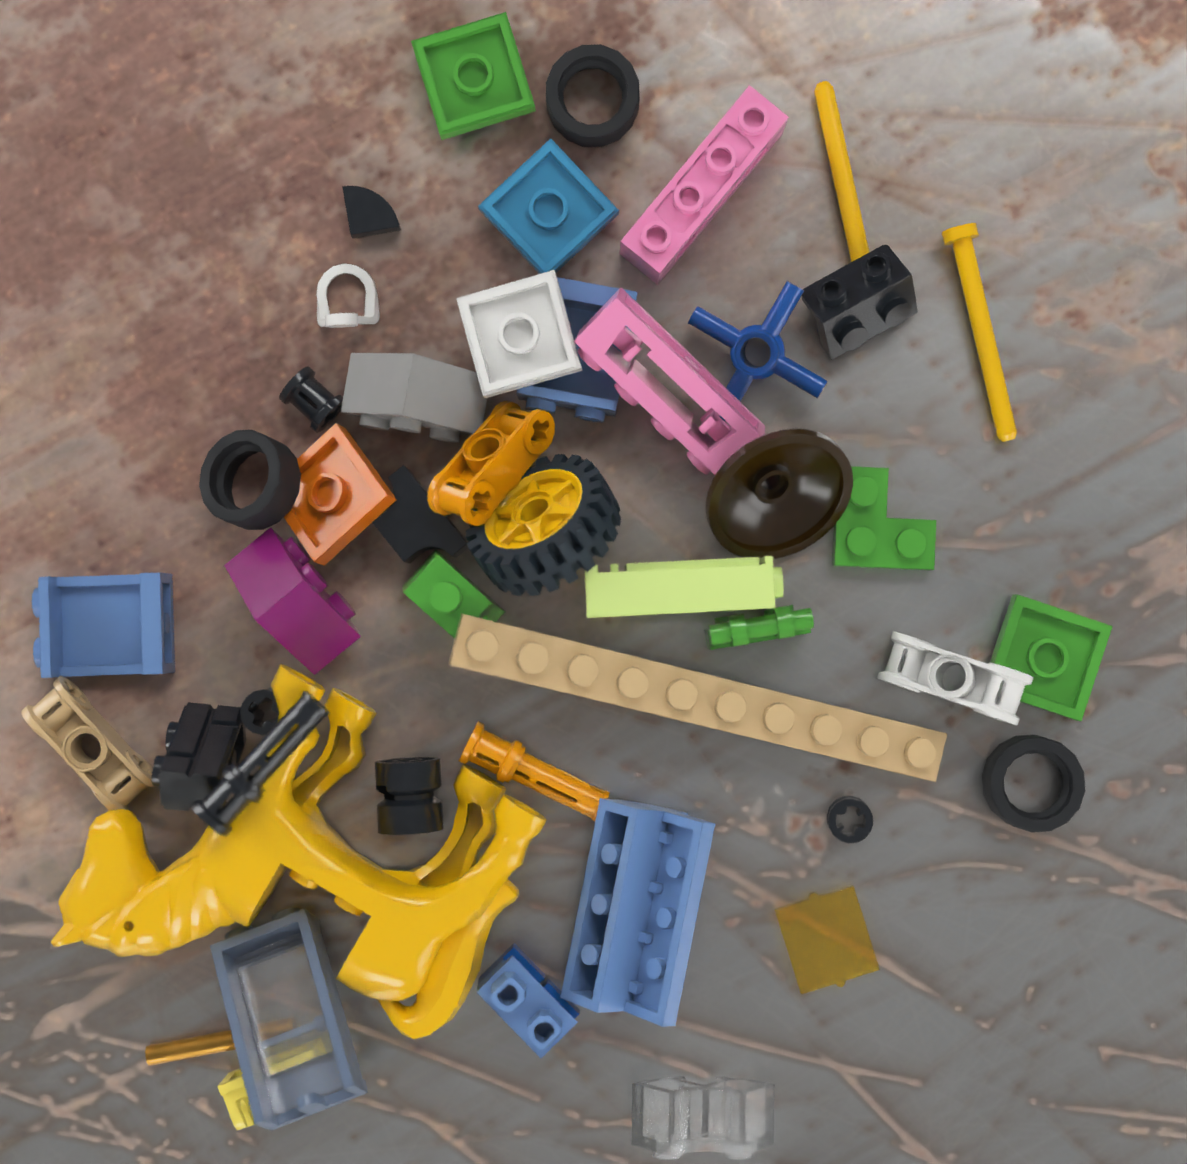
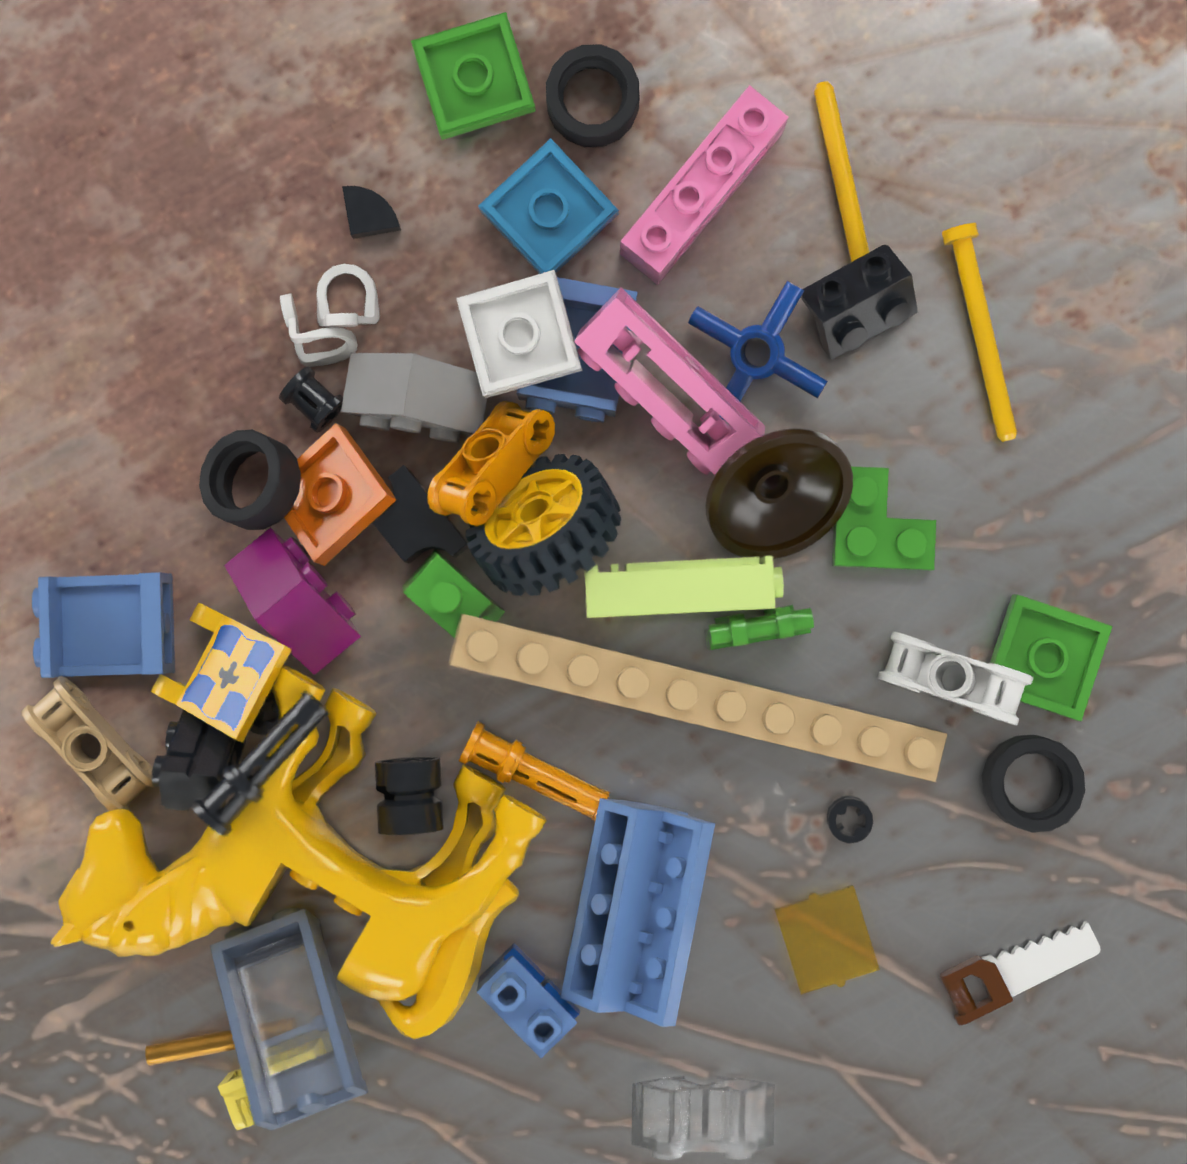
(230, 675): none -> yellow flag
(320, 358): none -> white piece
(1017, 970): none -> piece

